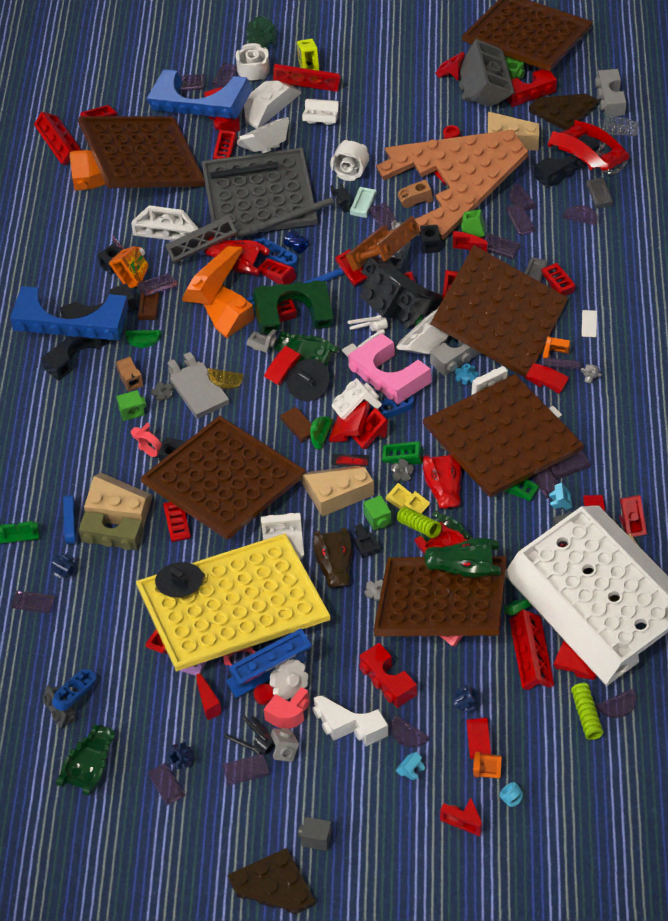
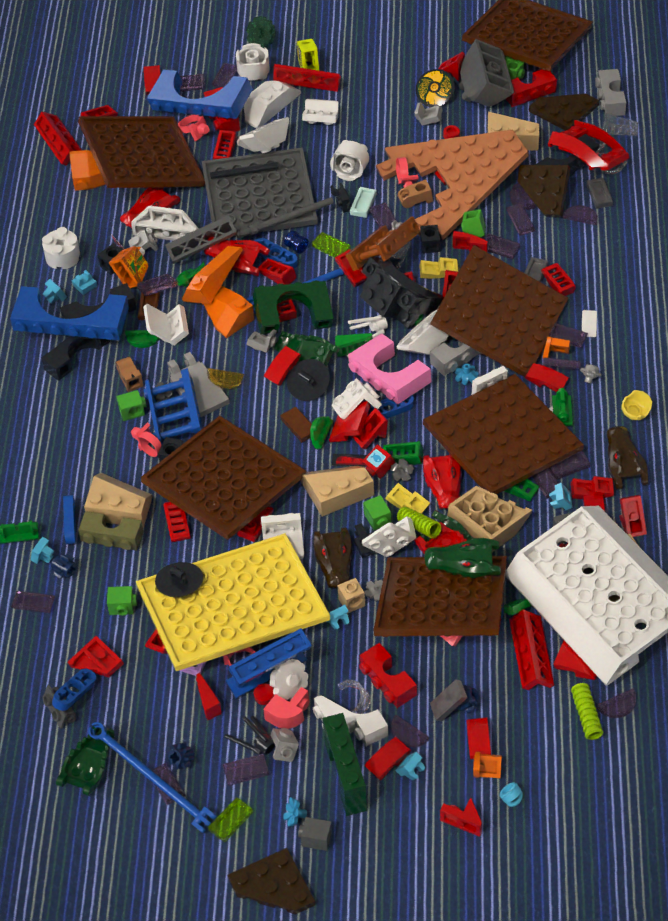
(42, 551): none -> medium azure tile
(53, 292): none -> medium azure tile
(61, 248): none -> white brick
(84, 282): none -> medium azure tile
(96, 657): none -> red wing
(121, 600): none -> bright green brick
(144, 240): none -> light grey bracket
(150, 197): none -> red animal
(151, 75): none -> red slope
(168, 327): none -> white bracket
(185, 277): none -> green plate
(188, 397): none -> blue fence
(197, 130): none -> coral piece
(199, 815): none -> blue hinge
(230, 819): none -> clear neon green tile
(254, 527): none -> red slope
(294, 812): none -> dark azure plant
(330, 245): none -> clear neon green tile
(339, 613): none -> medium azure tile
(341, 750): none -> dark green arch
(351, 342): none -> green slope
(351, 595): none -> tan brick
(364, 695): none -> clear helmet
(378, 462): none -> red brick
(386, 757): none -> red slope
(391, 537): none -> white bracket
(402, 173): none -> coral piece
(428, 115): none -> light grey bracket
(433, 270): none -> light yellow slope
(434, 87): none -> shield
(448, 700): none -> flat silver tile
(487, 515): none -> tan wedge
(545, 186): none -> dark brown plate
(562, 332): none -> clear purple tile
(562, 406): none -> green hinge
(597, 486): none -> red slope
(624, 458): none -> dark brown animal
(636, 405): none -> light yellow hair

